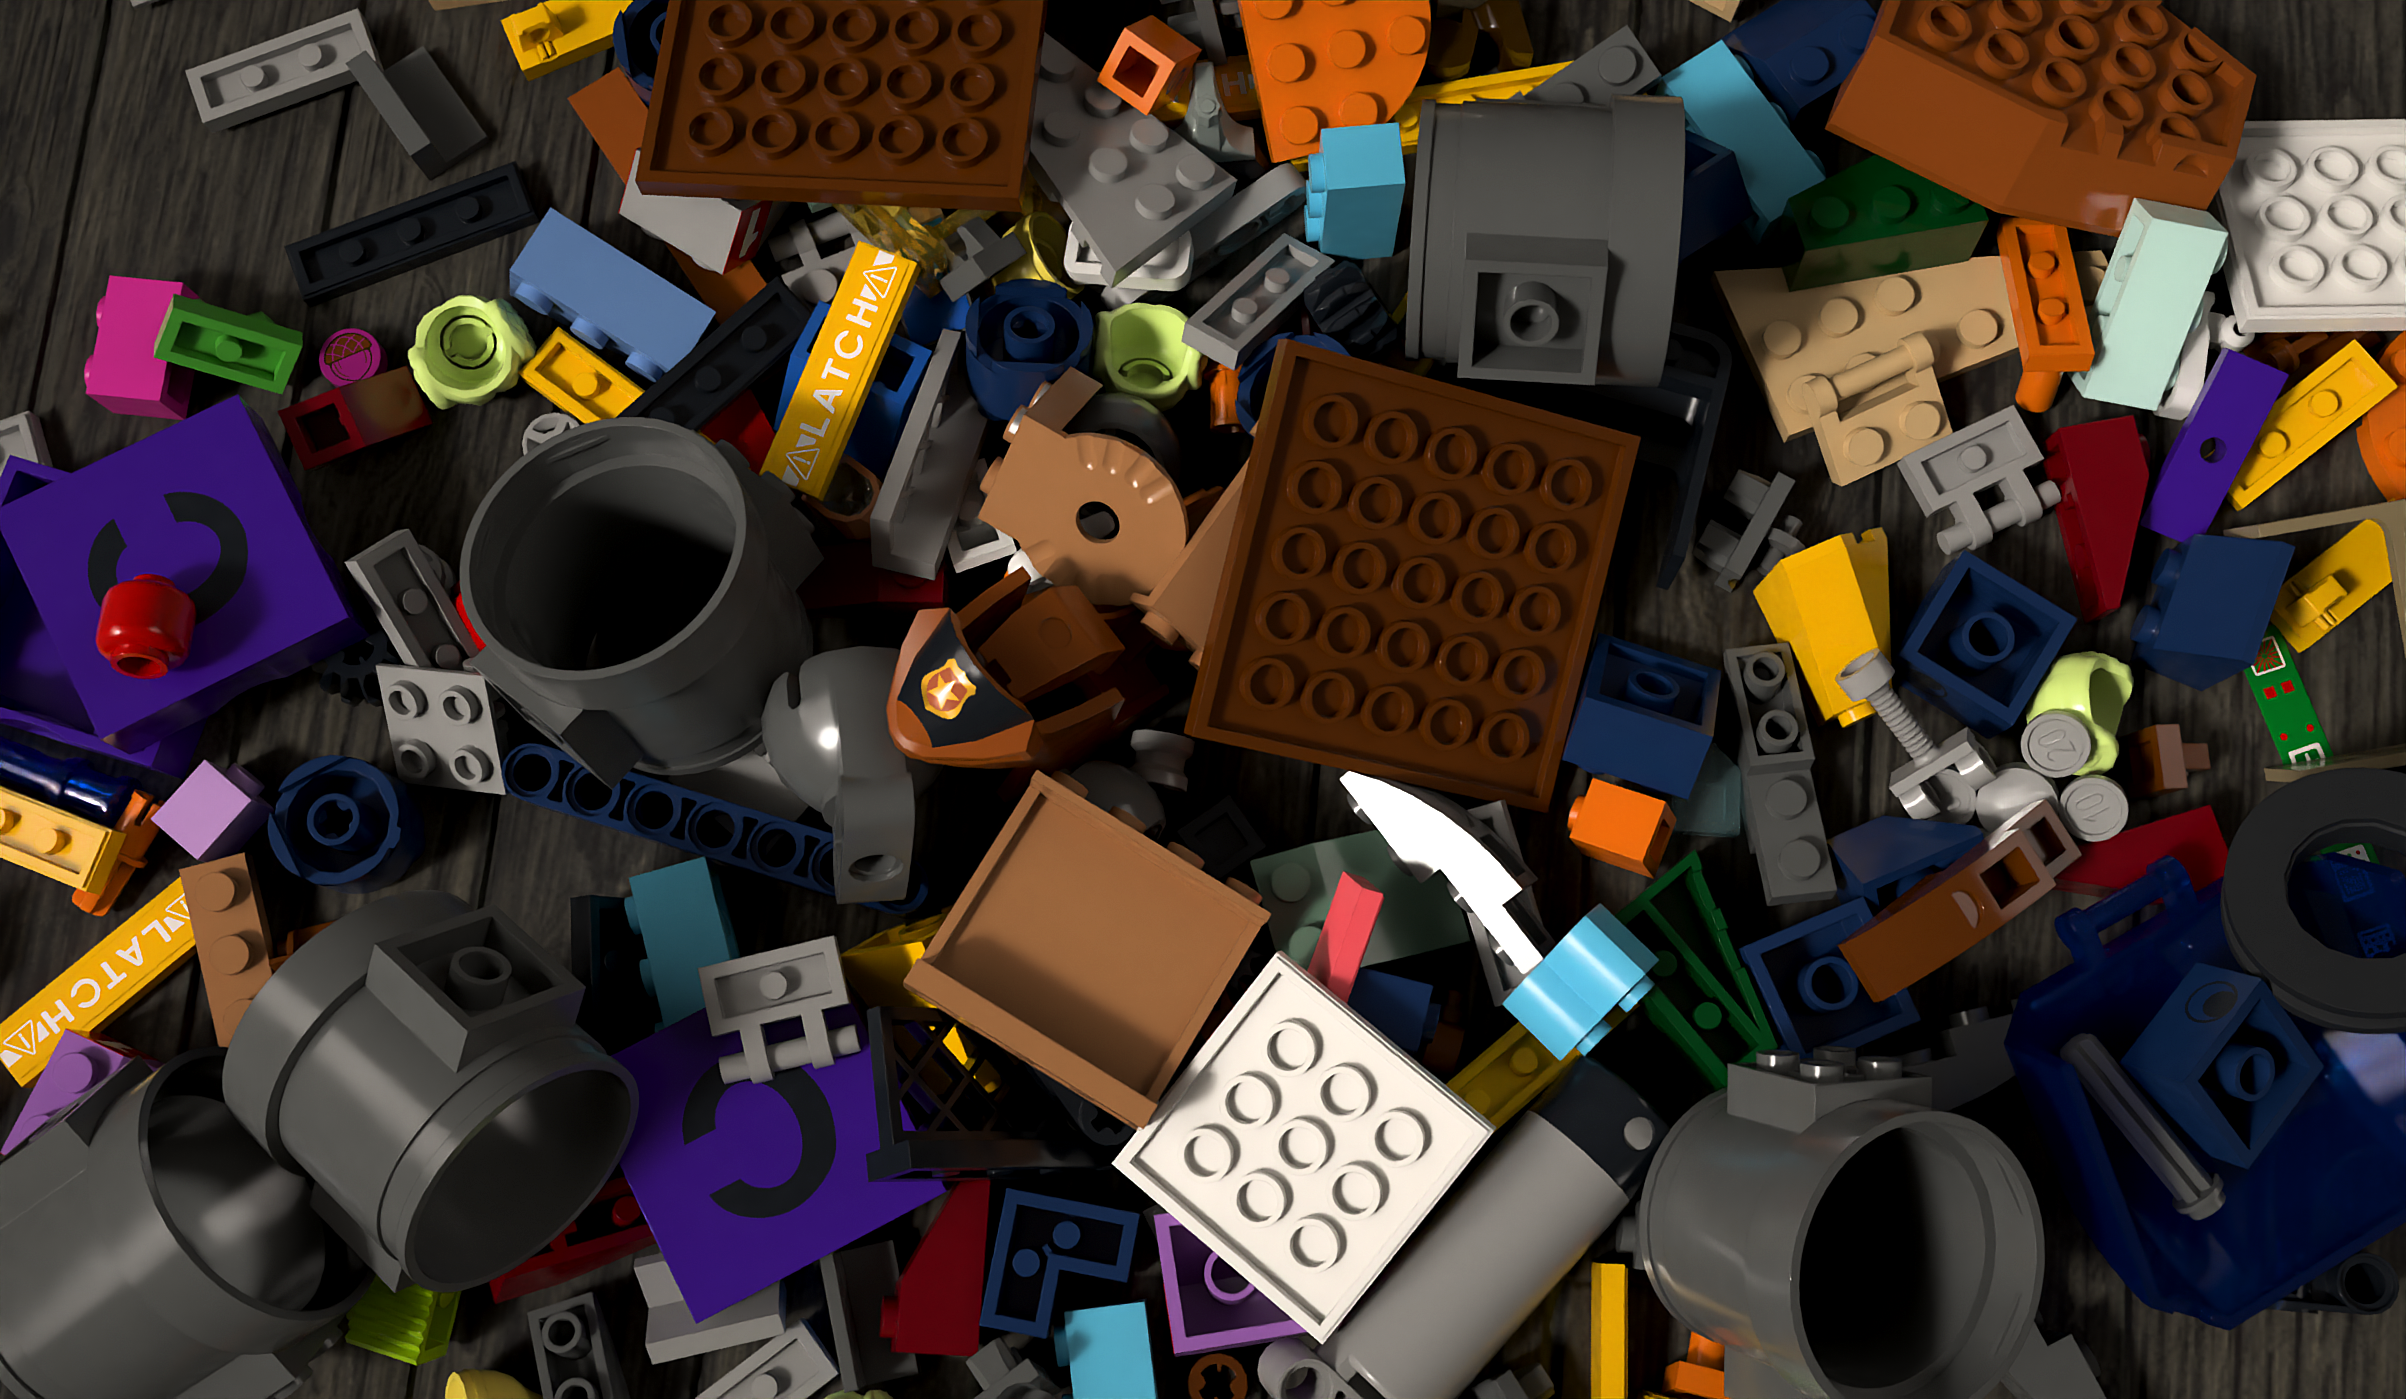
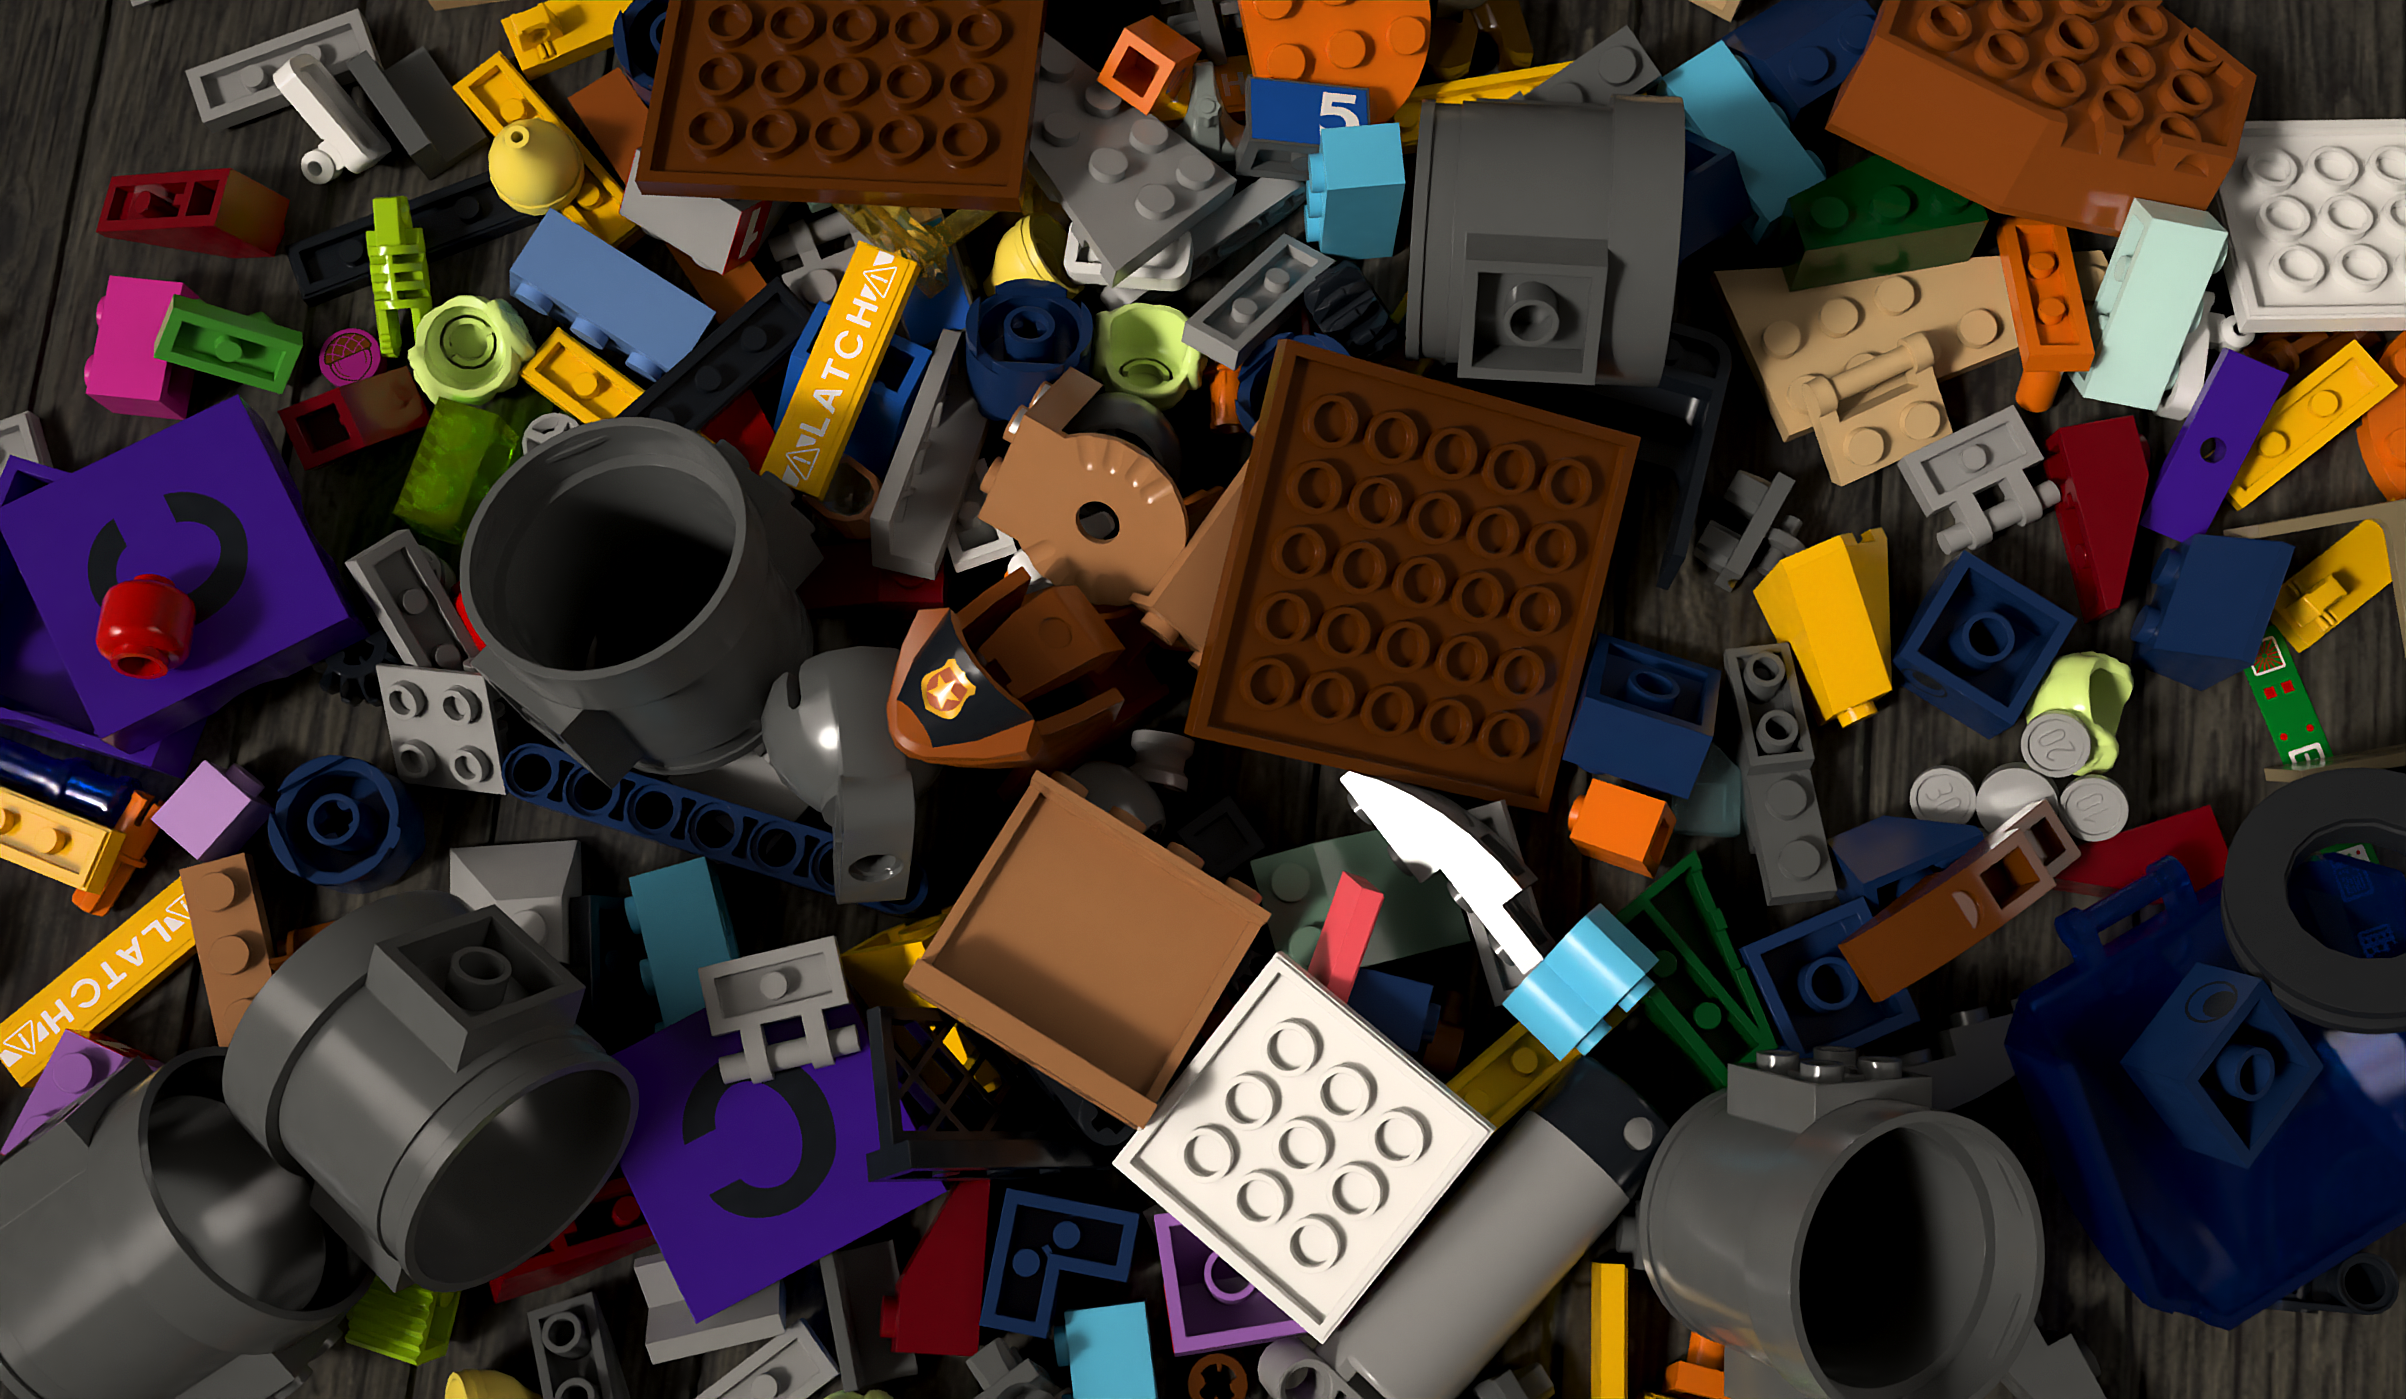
(196, 212): none -> dark red slope
(347, 132): none -> white piece
(397, 270): none -> lime hinge
(454, 470): none -> clear neon green brick
(502, 96): none -> yellow tile
(527, 883): none -> light grey slope
(535, 166): none -> light yellow helmet
(976, 256): dark grey tile -> none
(1287, 123): none -> panel
(1869, 679): light grey bar -> none
(2159, 761): reddish brown tile -> none
(2193, 1188): dark grey axle -> none

